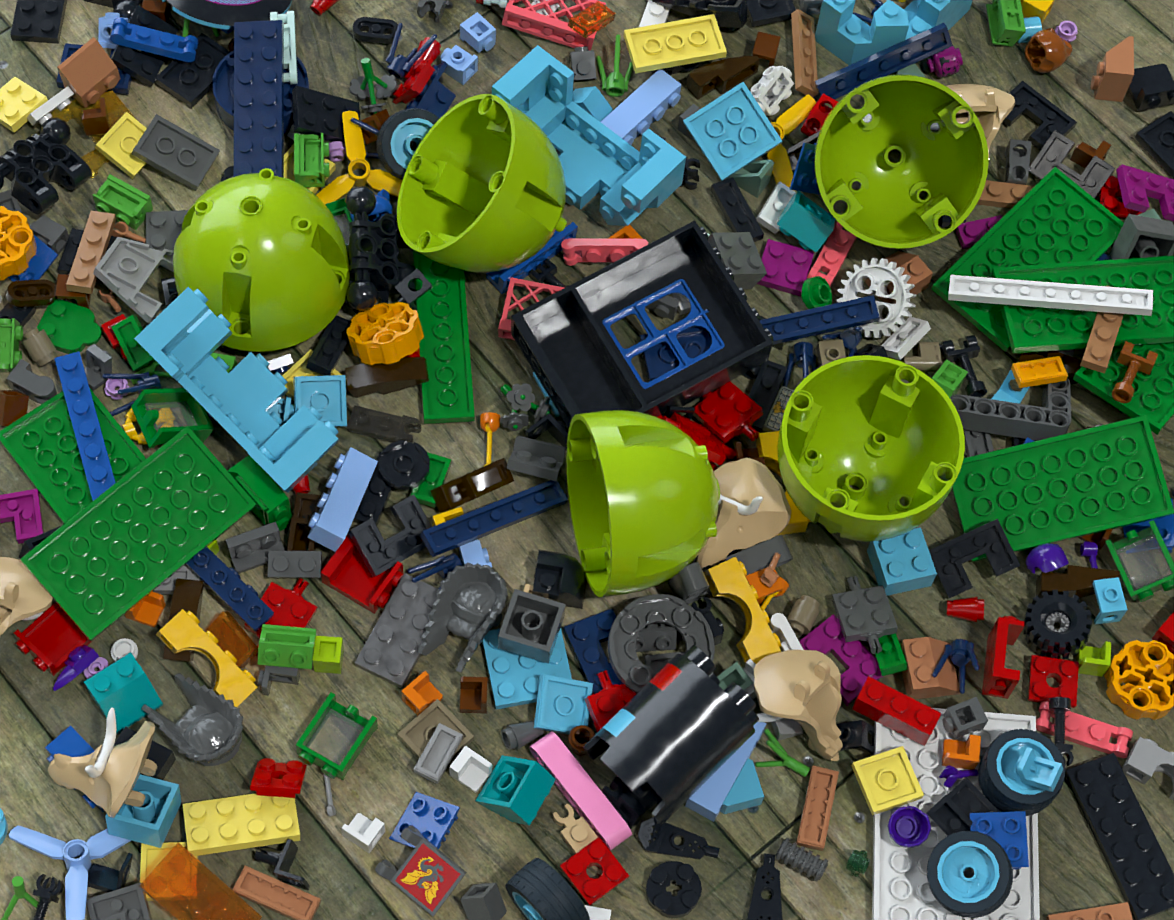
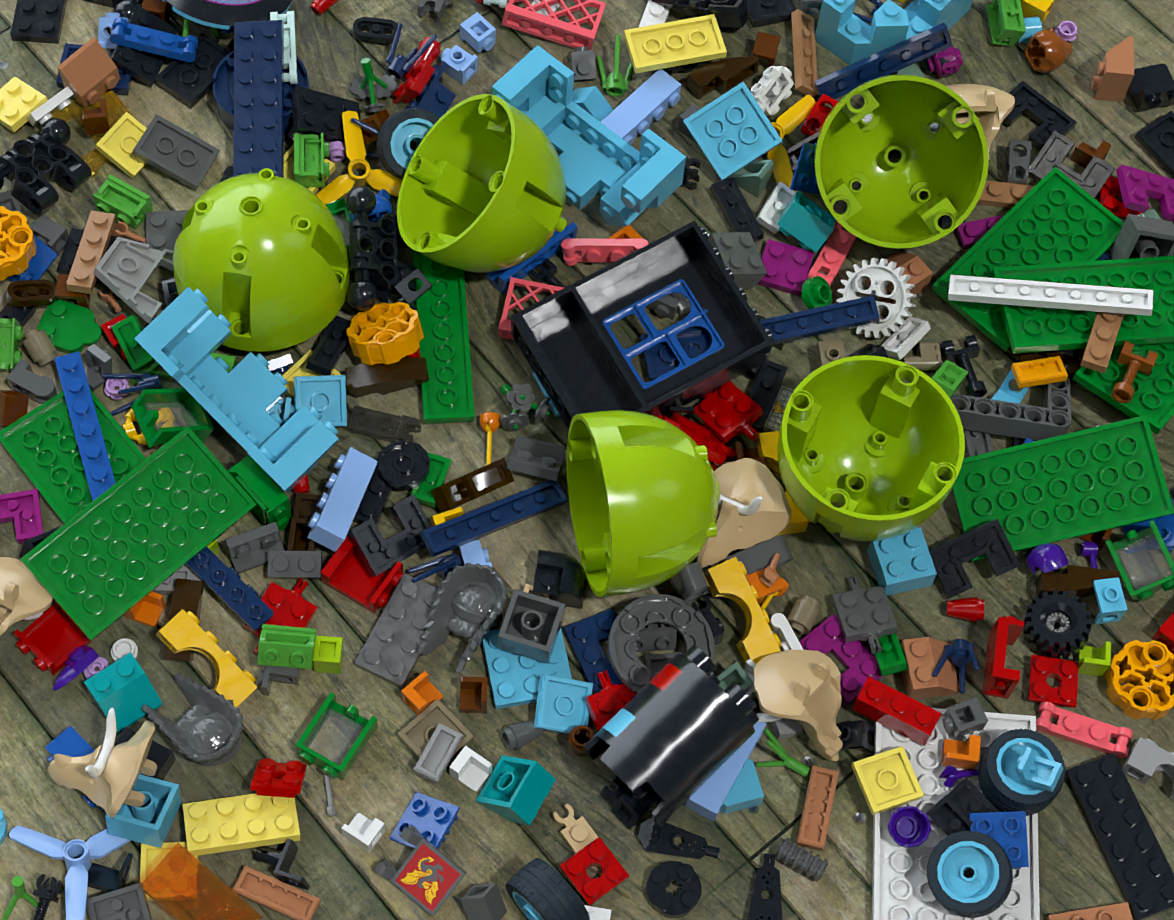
(233, 638): clear orange plate -> none
(556, 429): black bracket -> none
(580, 790): bright pink beam -> none
(591, 19): clear orange plate -> none
(803, 357): dark blue plant -> none
(851, 338): dark blue plant -> none
(858, 862): clear green plate -> none
(1060, 706): black bar -> none

